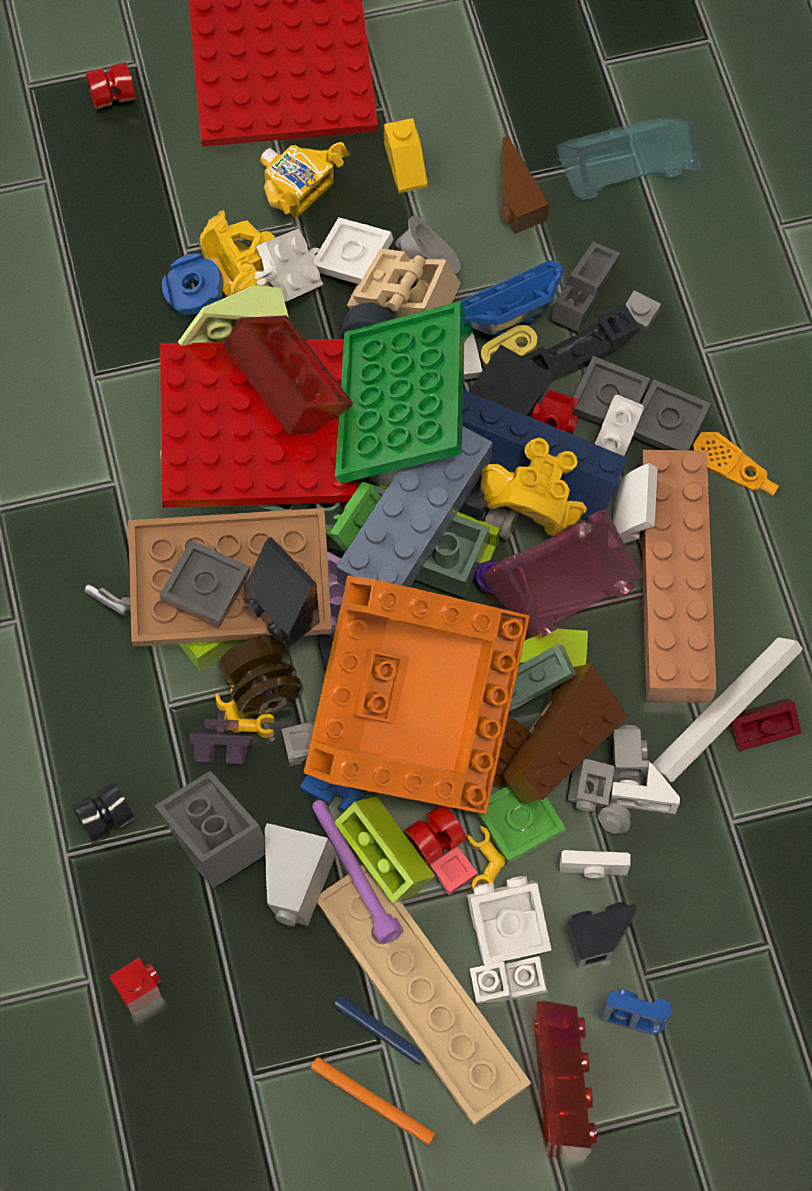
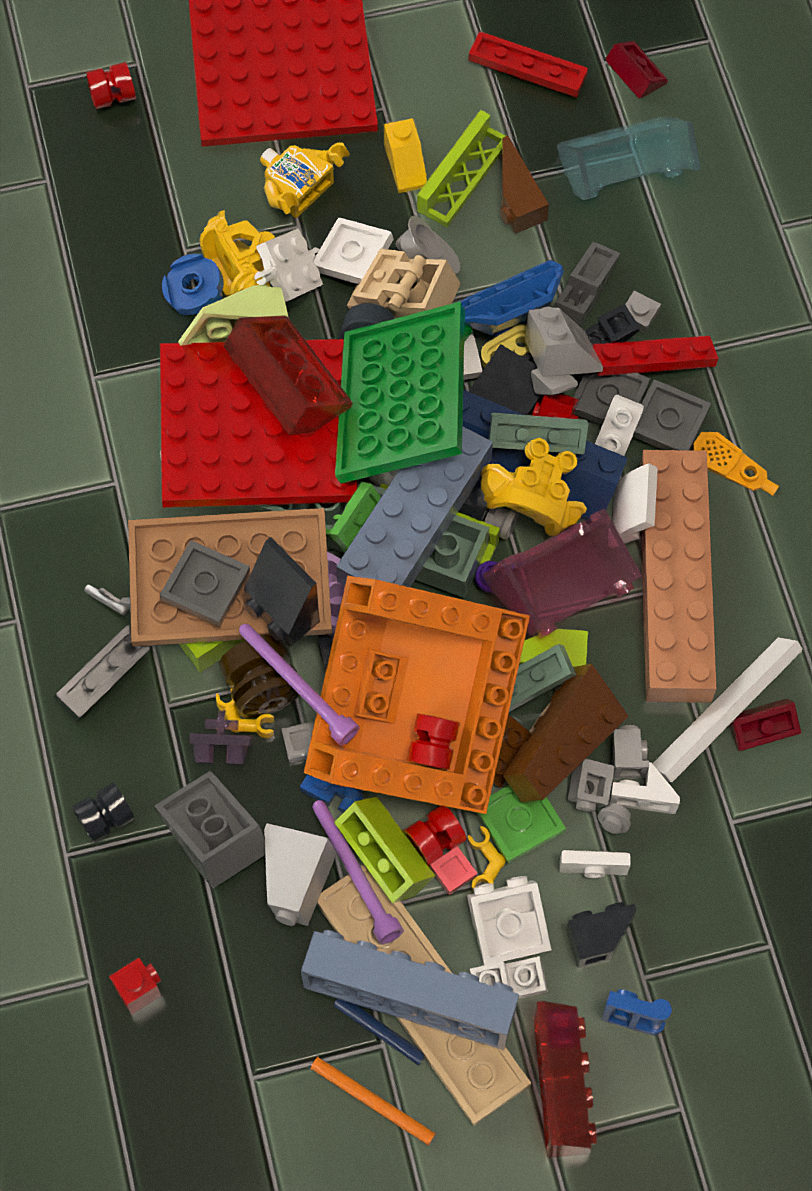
(100, 674): none -> brick
(341, 728): none -> medium lavender piece
(409, 989): none -> sand blue brick
(433, 741): none -> red wheel
(453, 163): none -> lime fence
(515, 431): none -> sand green plate
(528, 64): none -> red plate
(552, 384): none -> light grey slope
(559, 344): none -> light grey slope
(635, 68): none -> dark red slope
(656, 355): none -> red plate

